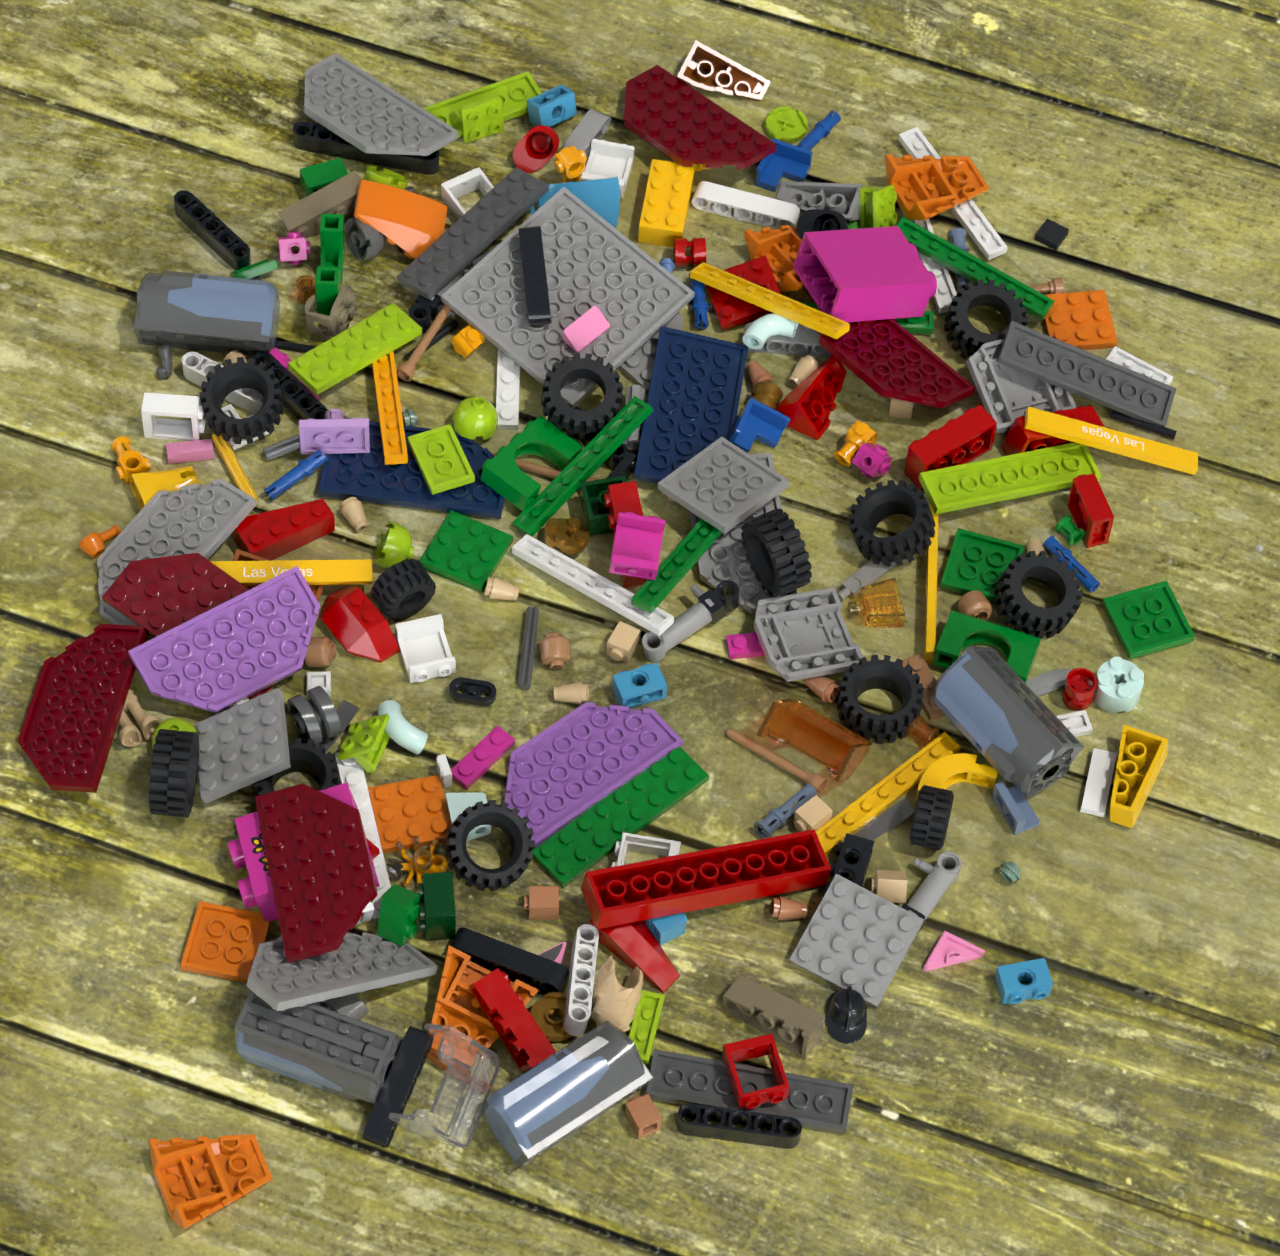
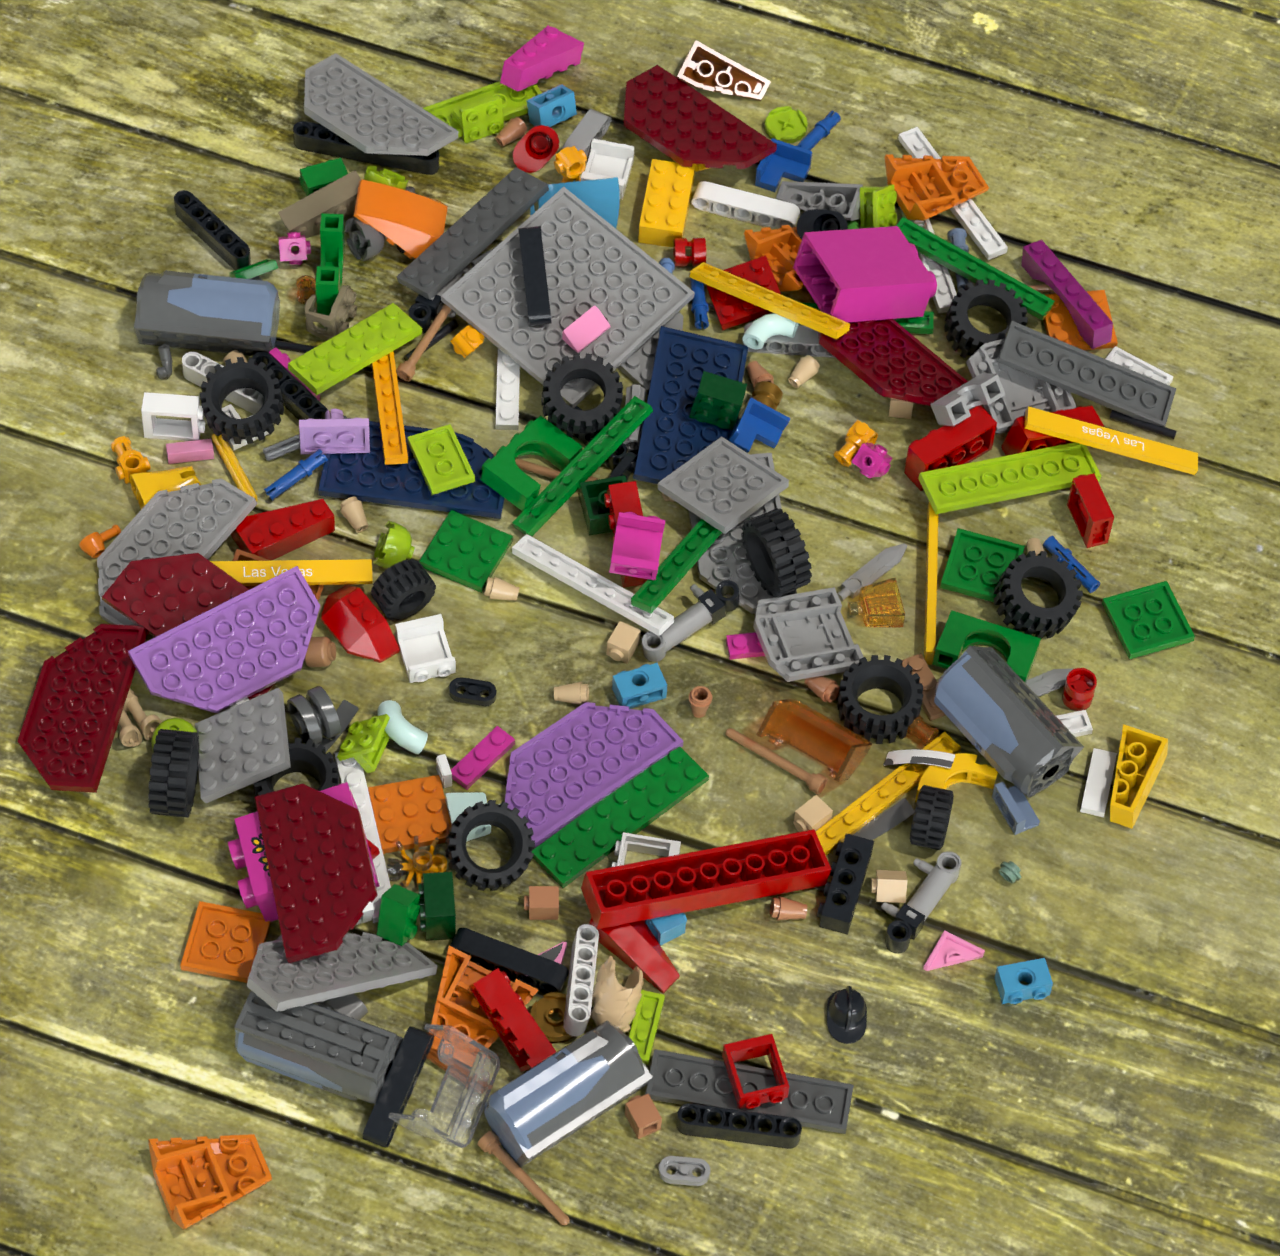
(319, 679): white tile -> none
(409, 417): sand green plate -> none
(461, 186): white window -> none
(475, 418): lime cylinder -> none
(491, 1144): none -> medium nougat piece
(511, 131): none -> nougat cone
(528, 648): dark grey axle -> none
(540, 58): none -> dark pink wedge
(554, 650): medium nougat head -> none
(566, 534): pearl gold plate -> none
(684, 1170): none -> light grey plate
(700, 700): none -> nougat cone
(718, 400): none -> dark green brick
(770, 1012): dark tan wedge -> none
(779, 816): sand blue pin -> none
(814, 398): red wedge -> none
(856, 940): light grey plate -> none
(885, 502): black tyre -> none
(920, 757): none -> white sticker
(955, 405): none -> light grey arch
(975, 605): medium nougat head -> none
(1051, 234): black piece -> none
(1070, 530): green bush -> none
(1089, 318): none -> magenta arch
(1118, 685): light aqua brick -> none

